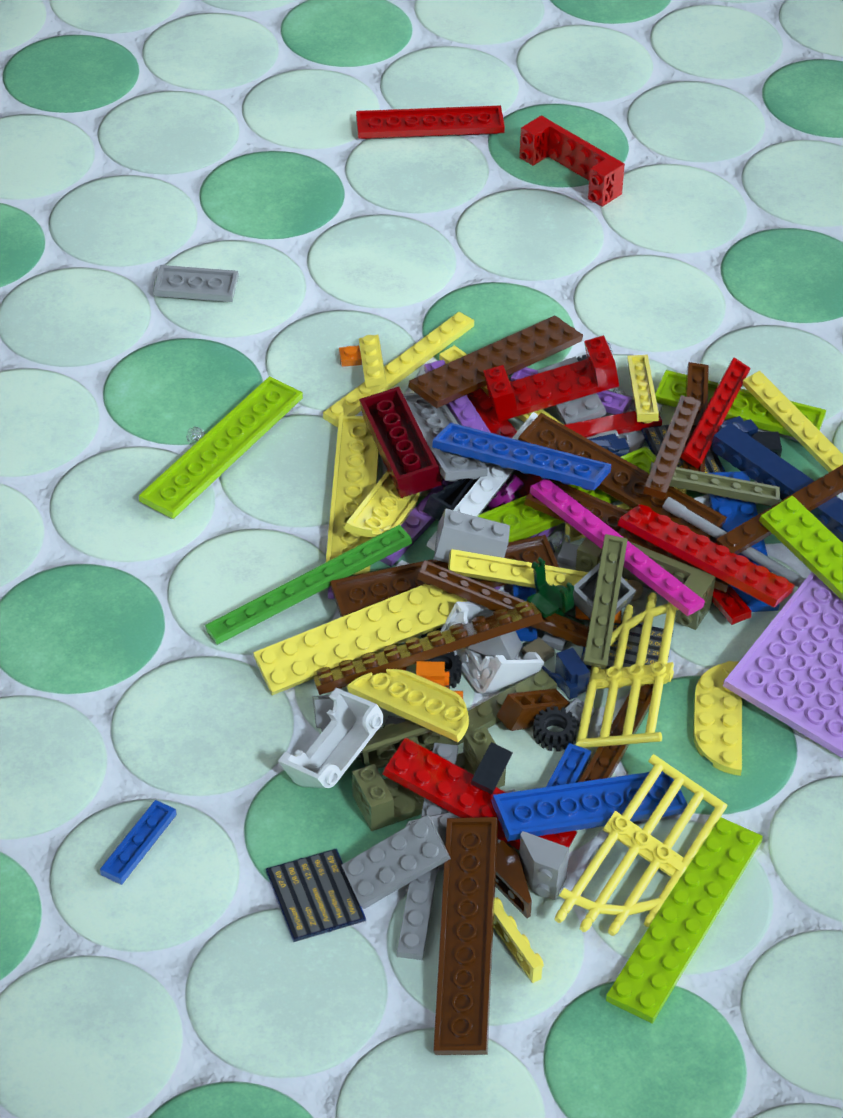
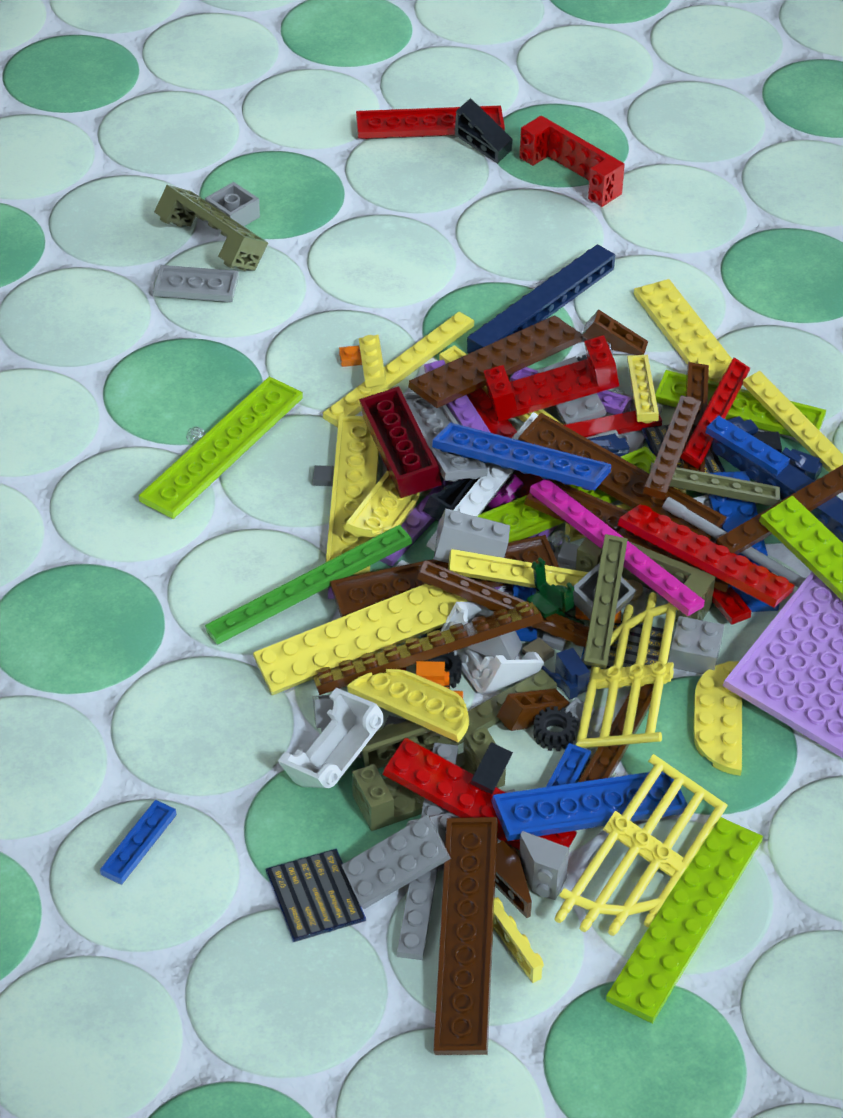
(236, 203): none -> light grey brick
(241, 246): none -> olive plate
(323, 475): none -> dark grey tile
(482, 132): none -> black wedge
(546, 298): none -> dark blue brick
(615, 333): none -> reddish brown slope
(683, 327): none -> light yellow plate
(696, 645): none -> light grey brick
(747, 445): none -> blue plate
(804, 462): none -> dark blue piece

